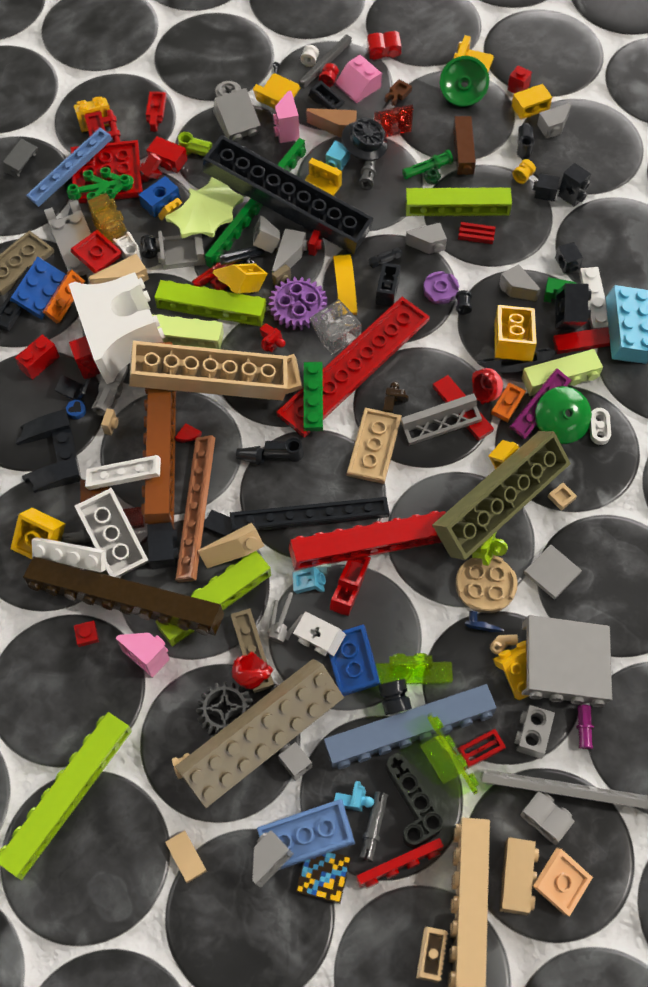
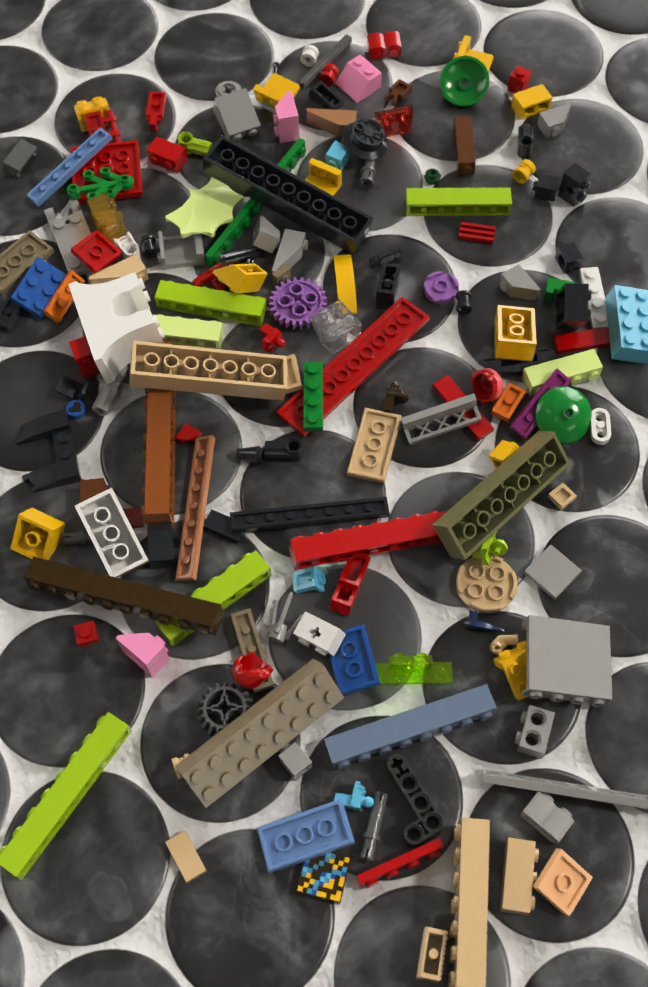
(37, 357): red brick -> none
(69, 554): white plate -> none
(109, 422): tan plate -> none
(123, 472): white plate -> none
(150, 168): red piece -> none
(159, 195): blue brick -> none
(169, 208): yellow tile -> none
(232, 546): tan slope -> none
(269, 857): light grey slope -> none
(315, 242): red plate -> none
(395, 696): black wheel -> none
(427, 238): light grey slope -> none
(434, 162): green pin -> none
(444, 758): clear neon green bracket -> none
(501, 747): red tile -> none
(585, 727): magenta axle -> none

